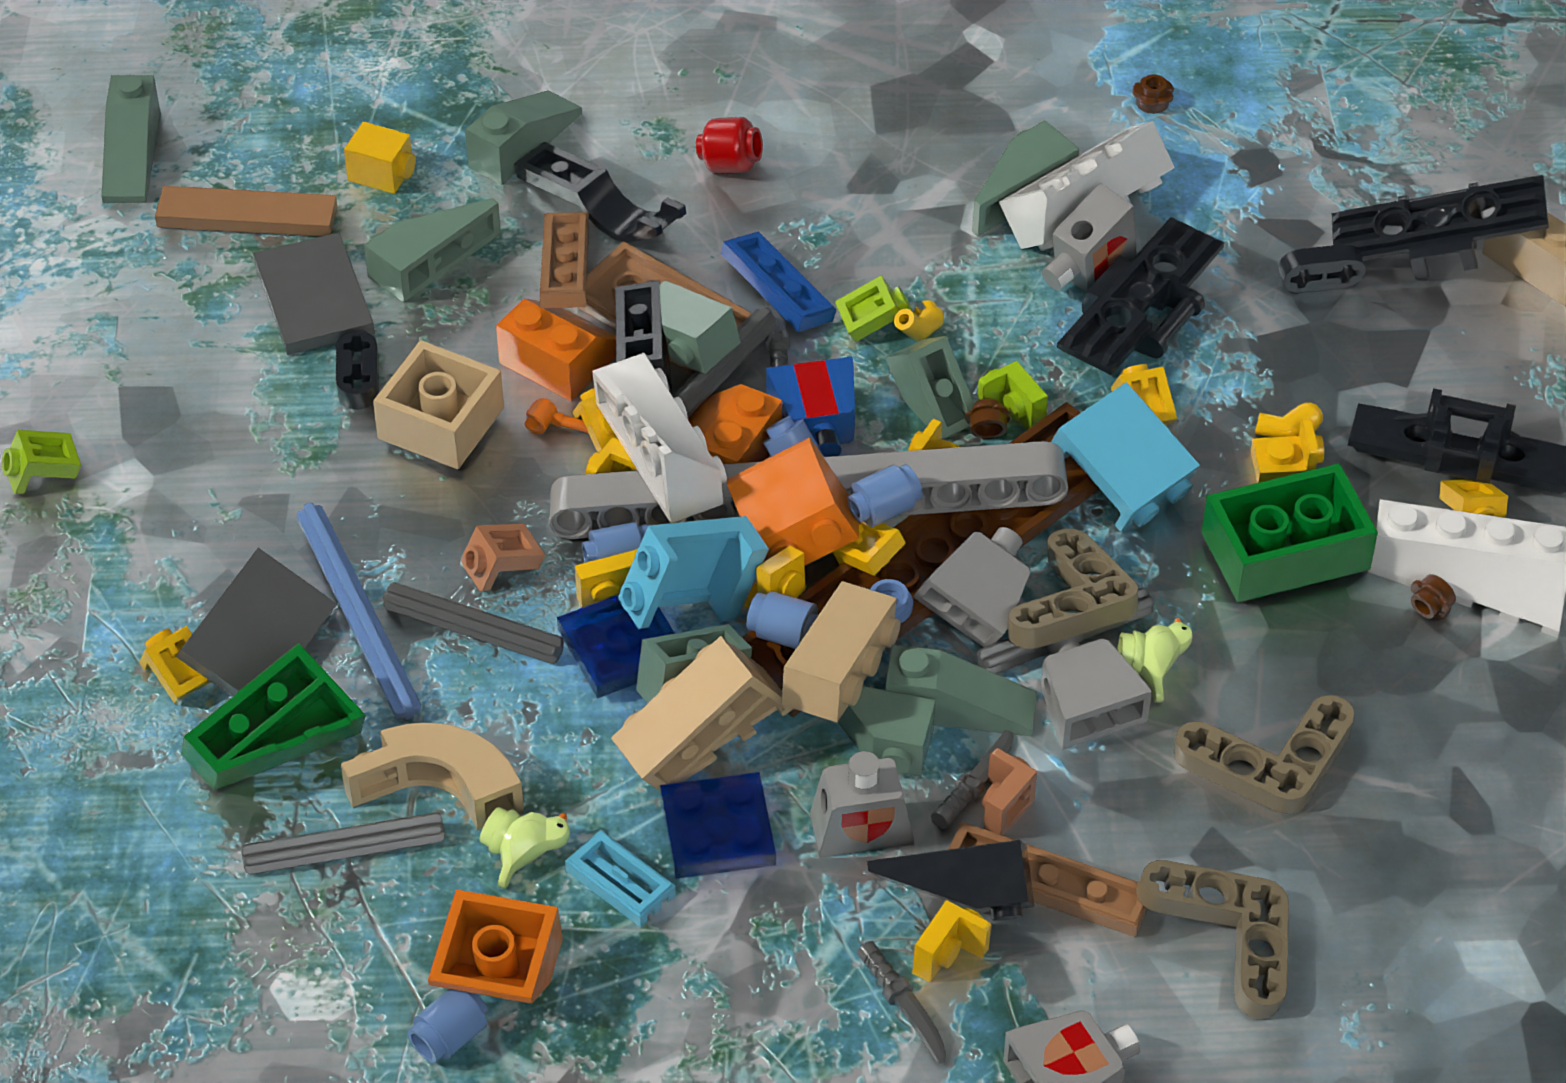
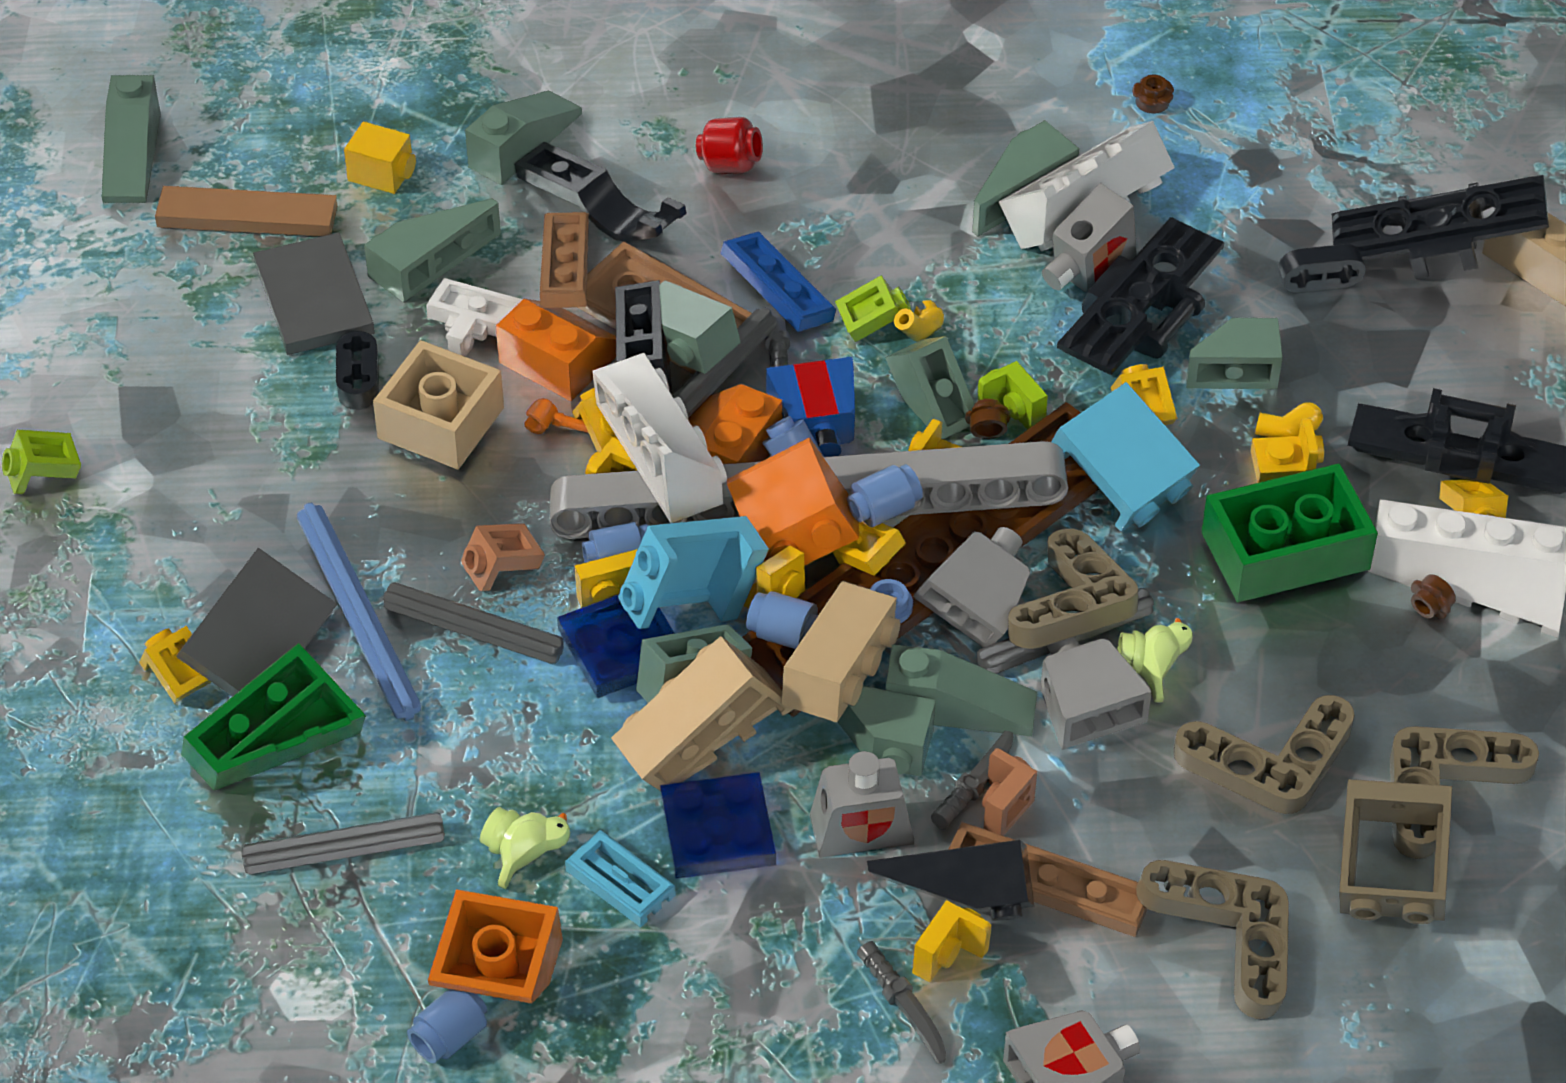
(437, 758): tan arch -> none
(468, 313): none -> white hinge
(1238, 356): none -> sand green slope
(1395, 804): none -> dark tan window
(1438, 763): none -> dark tan beam

